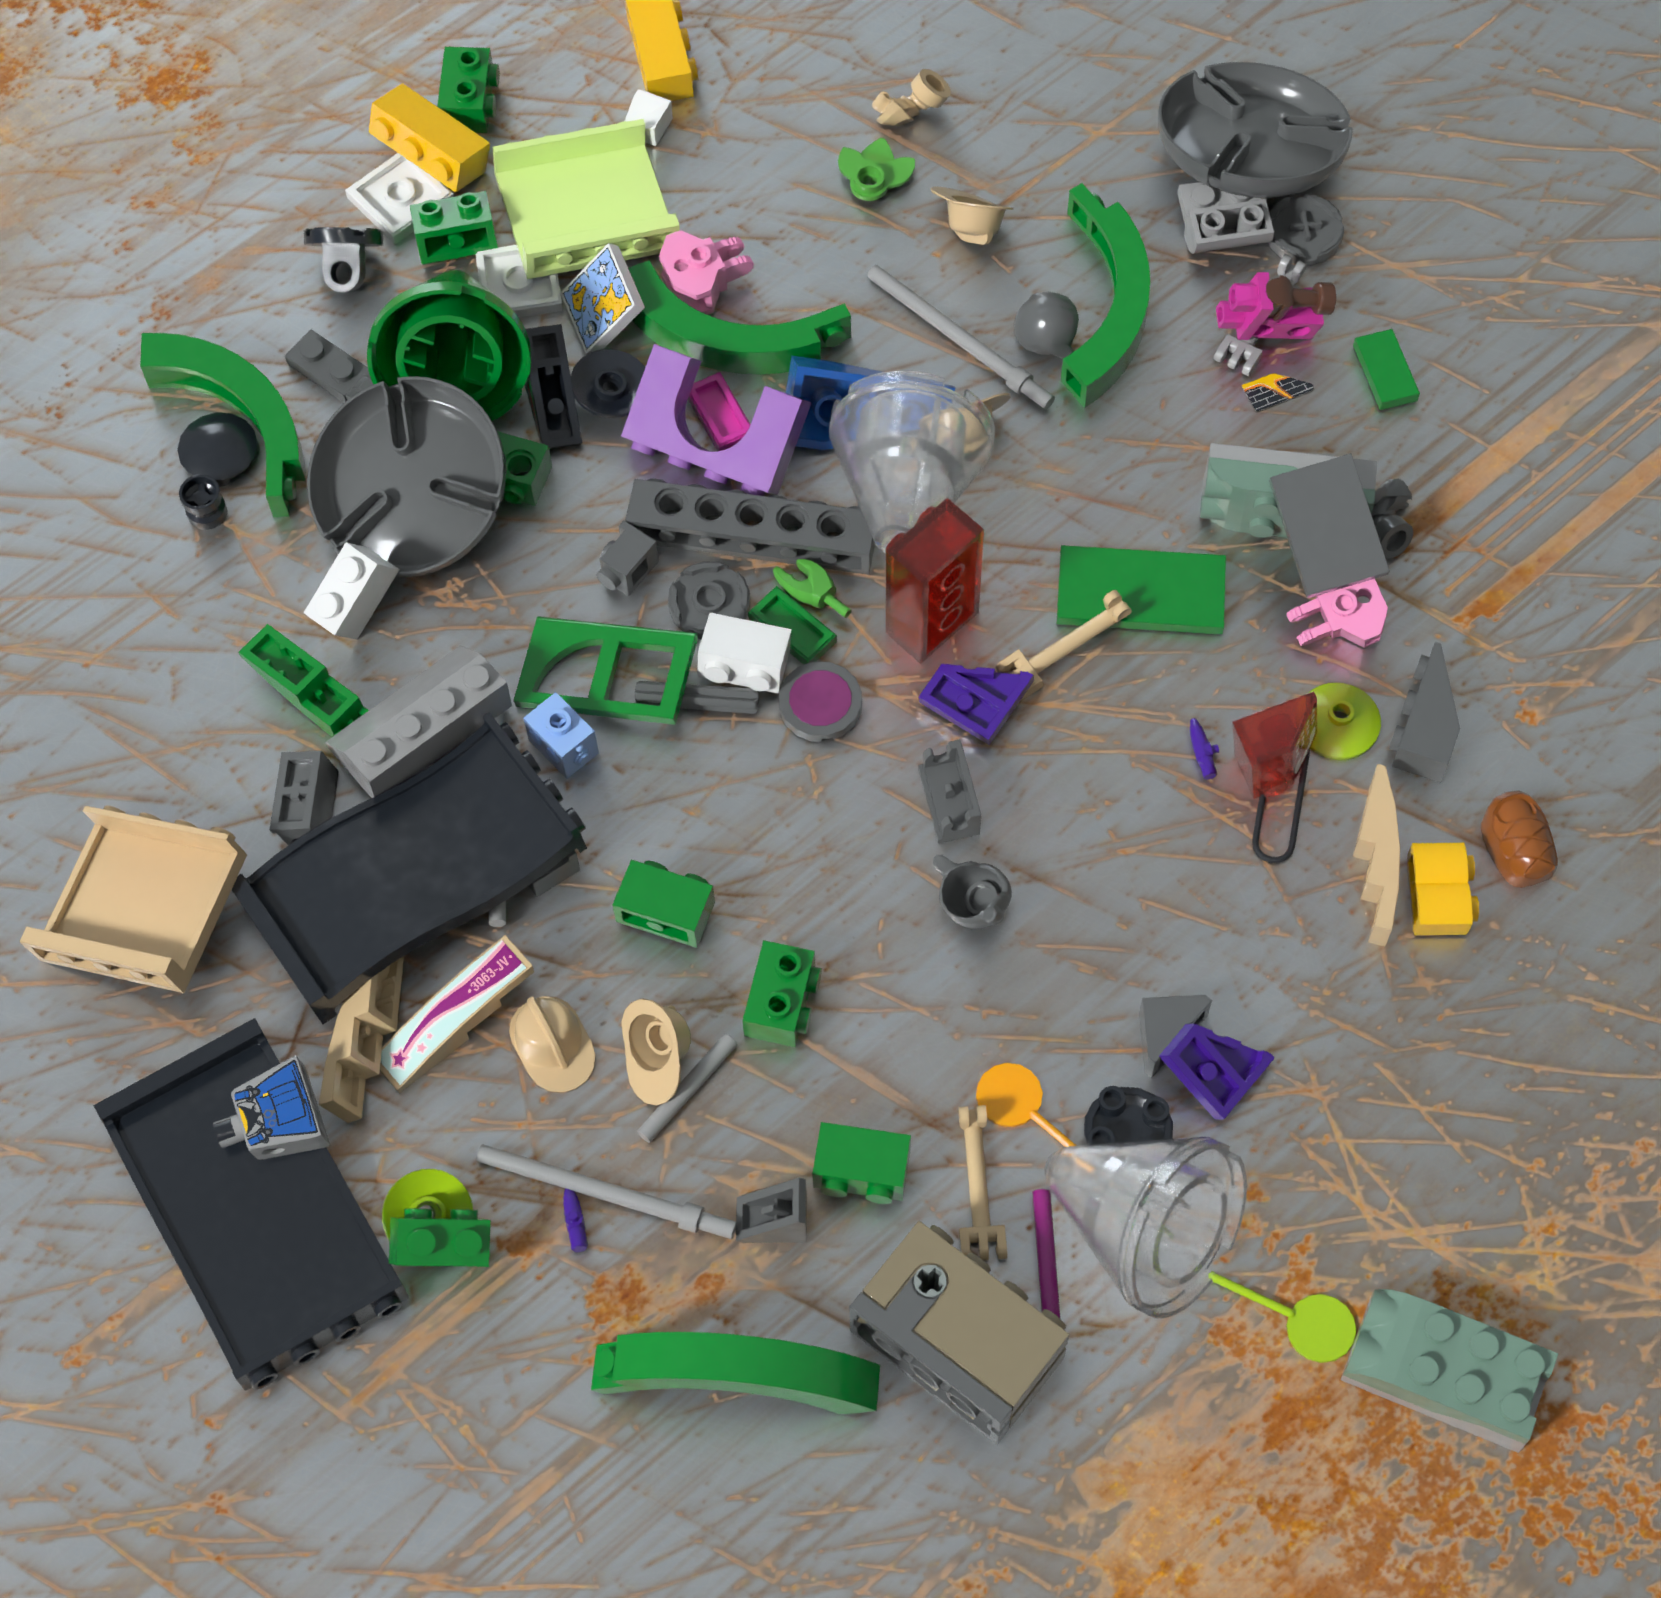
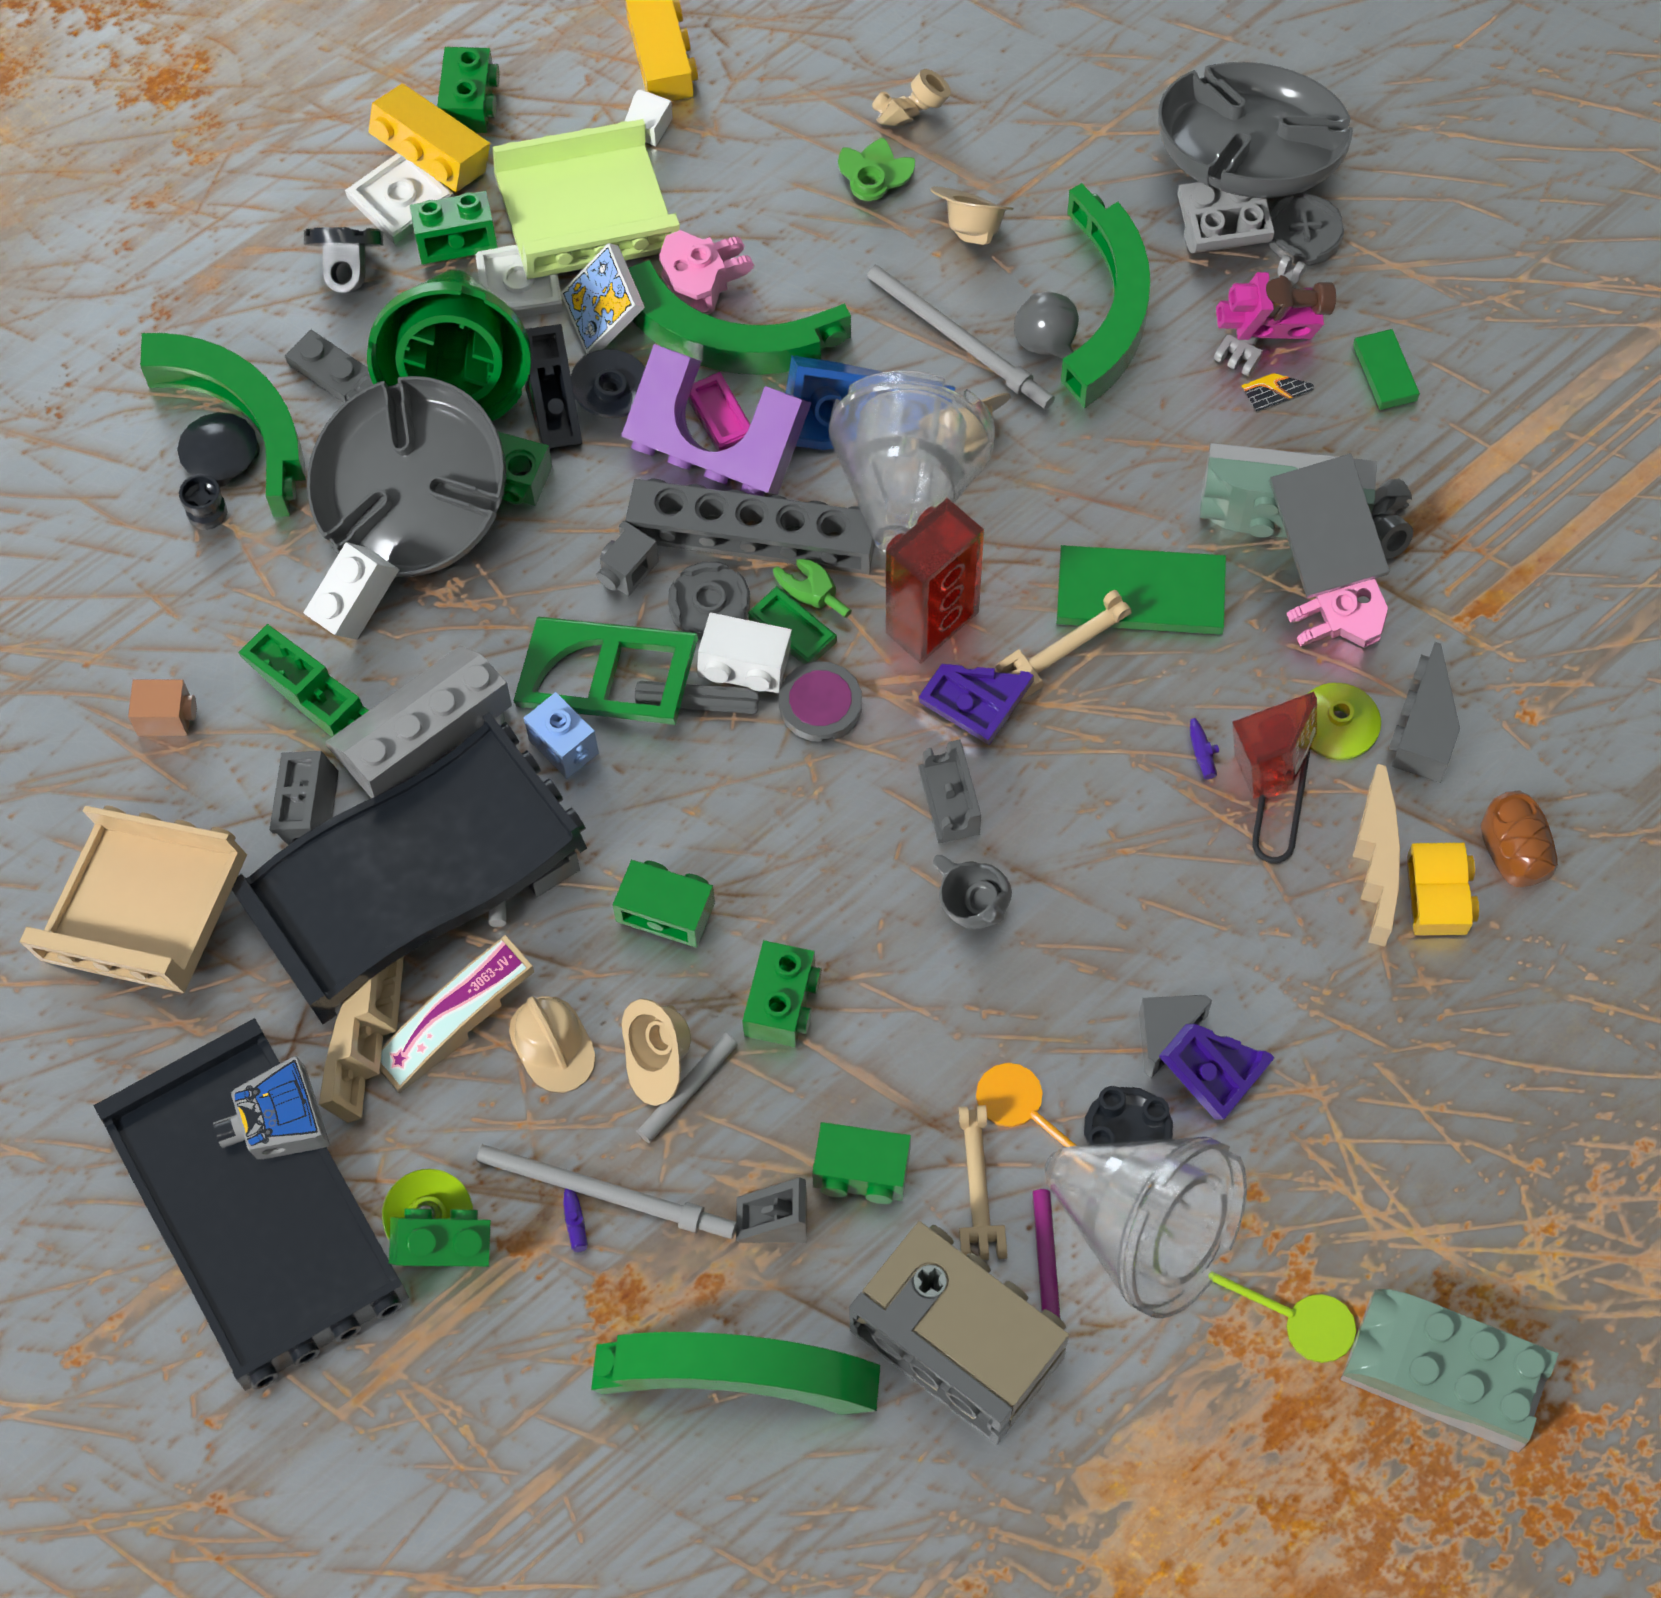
(161, 707): none -> nougat brick

